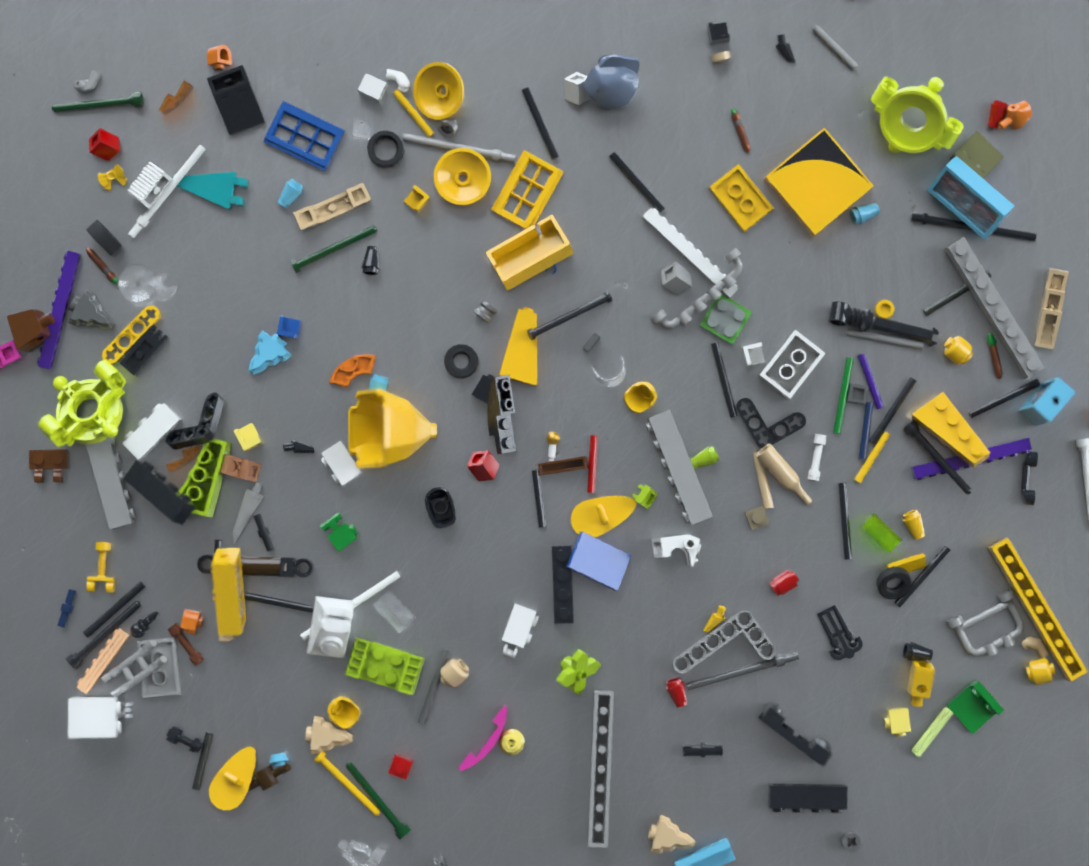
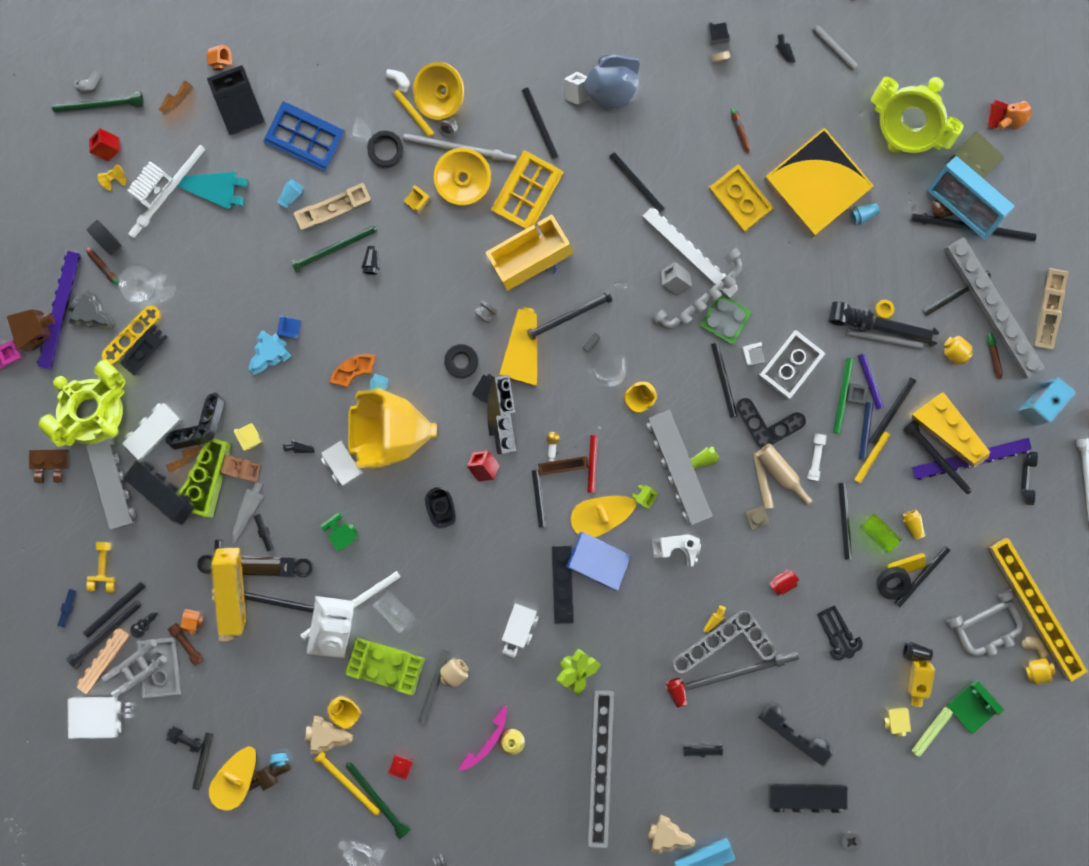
(372, 88): white panel -> none
(940, 210): none -> reddish brown piece
(1004, 398): black bar -> none

